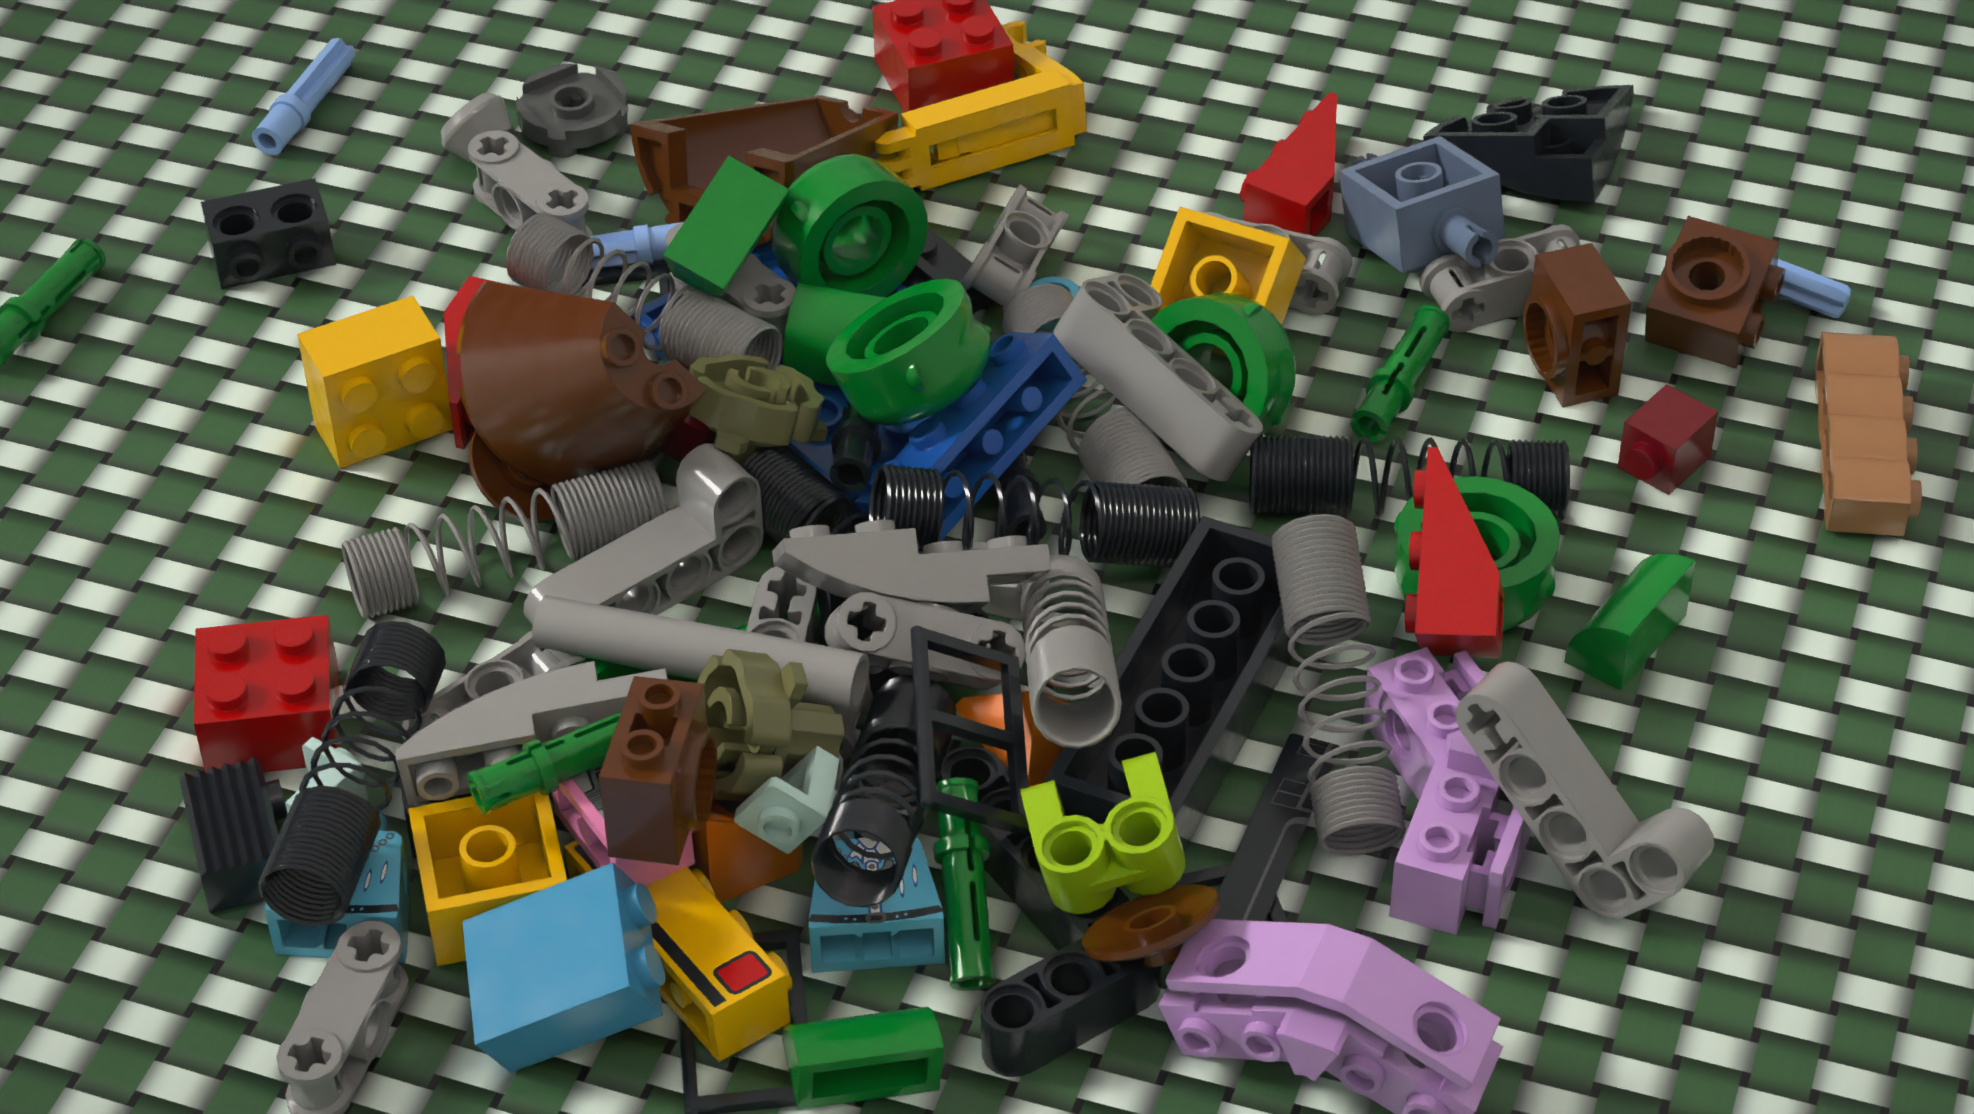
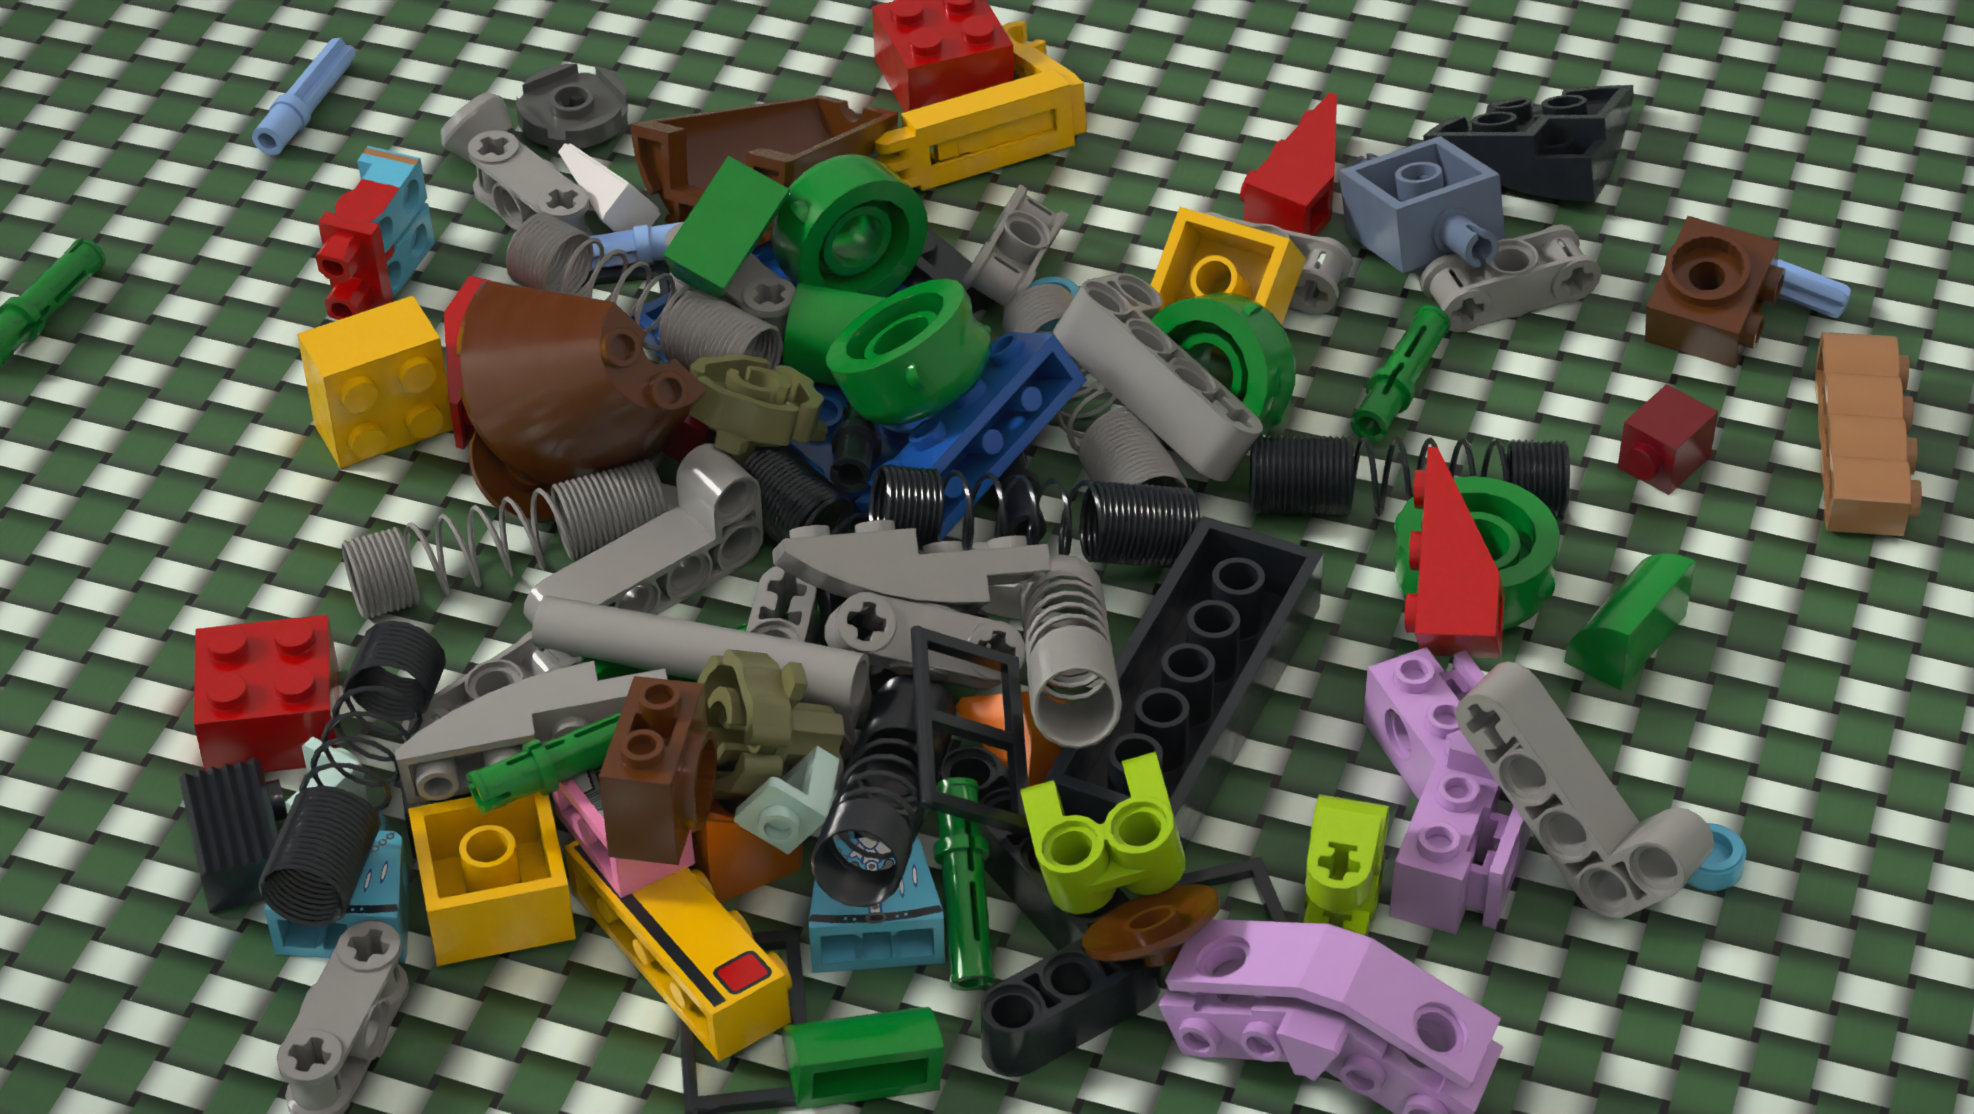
(268, 233): black brick -> none
(372, 236): none -> hips
(563, 967): dark azure brick -> none
(612, 197): none -> white slope
(1272, 833): black sticker -> none
(1324, 605): light grey piece -> none
(1345, 863): none -> lime piece
(1576, 324): reddish brown brick -> none
(1724, 864): none -> medium azure tile

